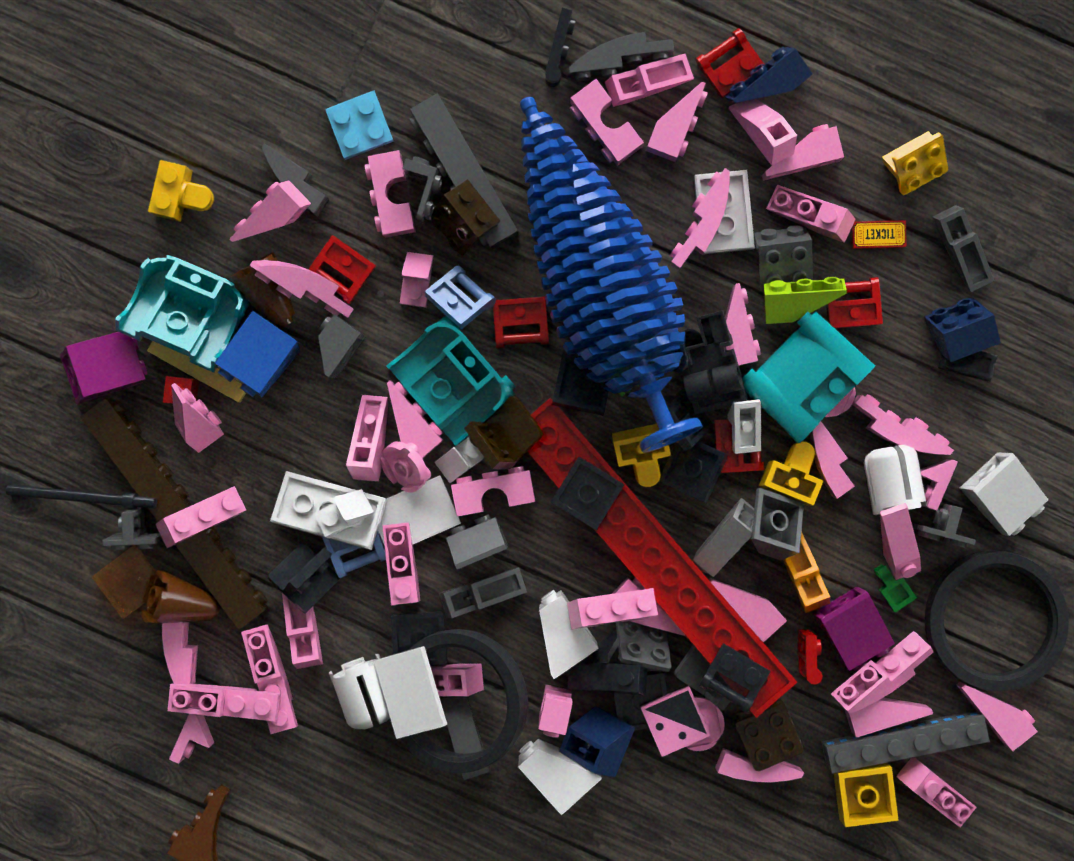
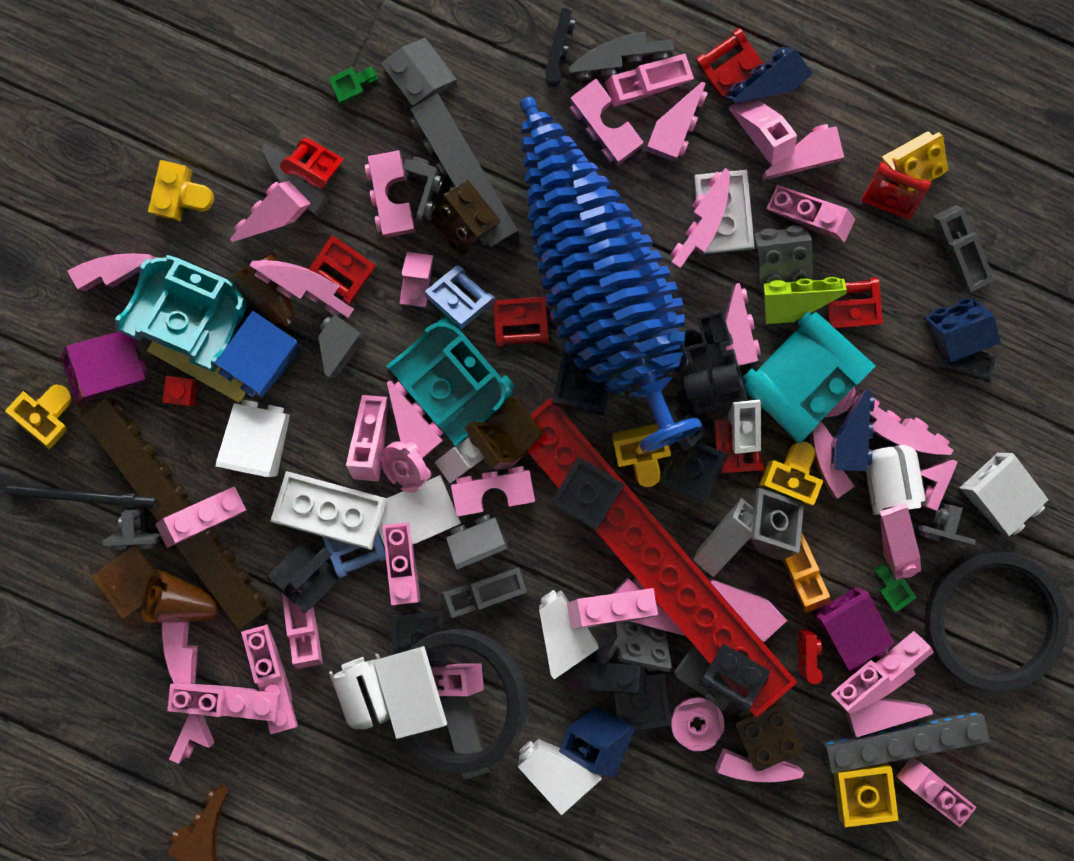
(41, 416): none -> yellow brick
(110, 269): none -> bright pink slope
(194, 420): bright pink slope -> none
(254, 439): none -> white slope
(318, 168): none -> red plate
(344, 512): white slope -> none
(349, 84): none -> green plate
(359, 125): medium azure plate -> none
(418, 71): none -> dark grey slope
(555, 711): bright pink arch -> none
(675, 721): tile -> none
(851, 442): none -> dark blue slope
(878, 234): tile -> none
(892, 197): none -> red plate
(1006, 721): bright pink slope -> none

